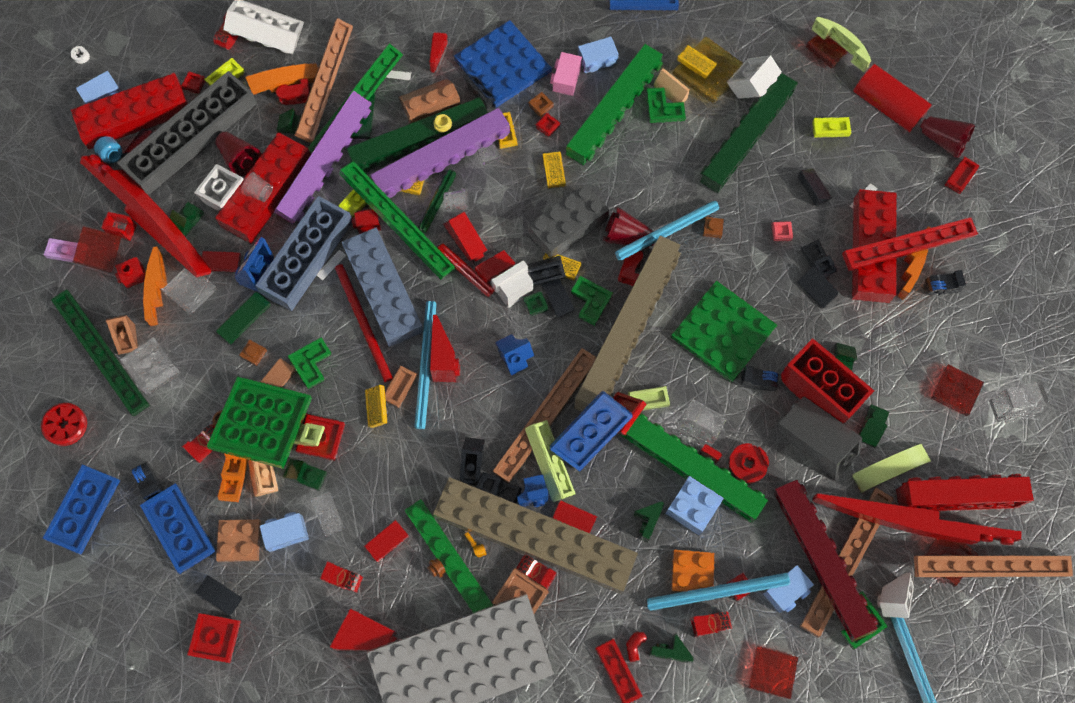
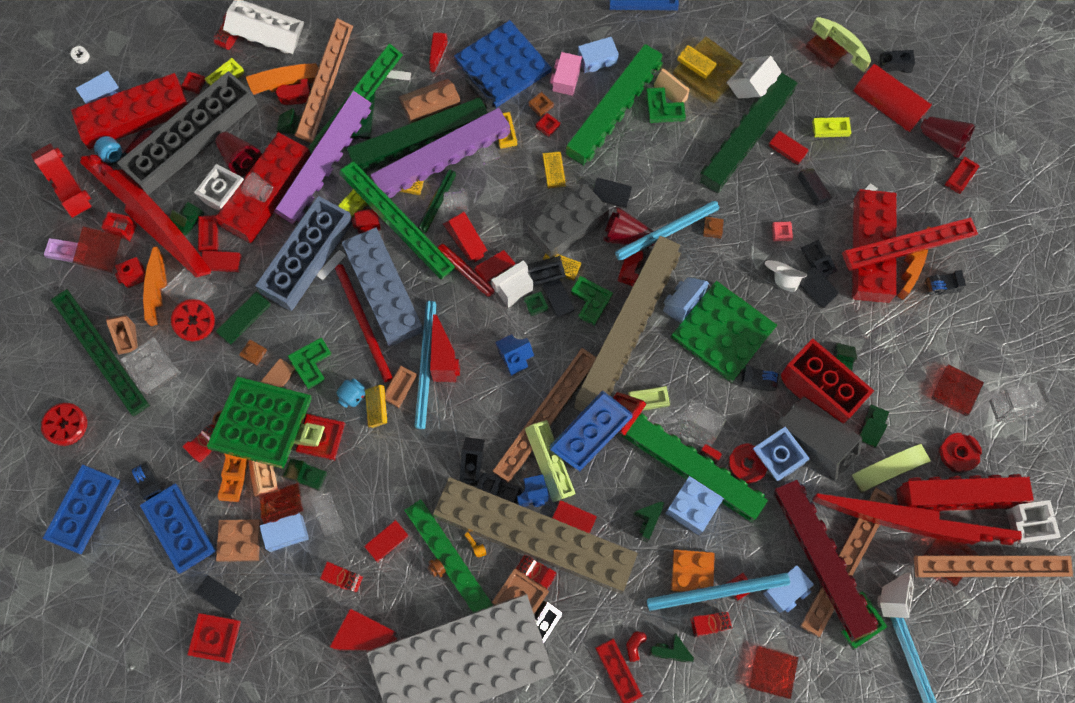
(64, 184): none -> red brick
(193, 308): none -> red wheel
(207, 233): none -> red tile
(254, 265): blue slope -> none
(281, 503): none -> clear red plate
(350, 393): none -> dark azure head
(442, 123): light yellow plate -> none
(546, 619): none -> slope
(612, 192): none -> black slope
(685, 298): none -> light blue slope
(781, 454): none -> light blue slope
(785, 276): none -> white piece
(788, 147): none -> red tile
(897, 61): none -> black leg
(952, 460): none -> red plate
(1034, 520): none -> white plate

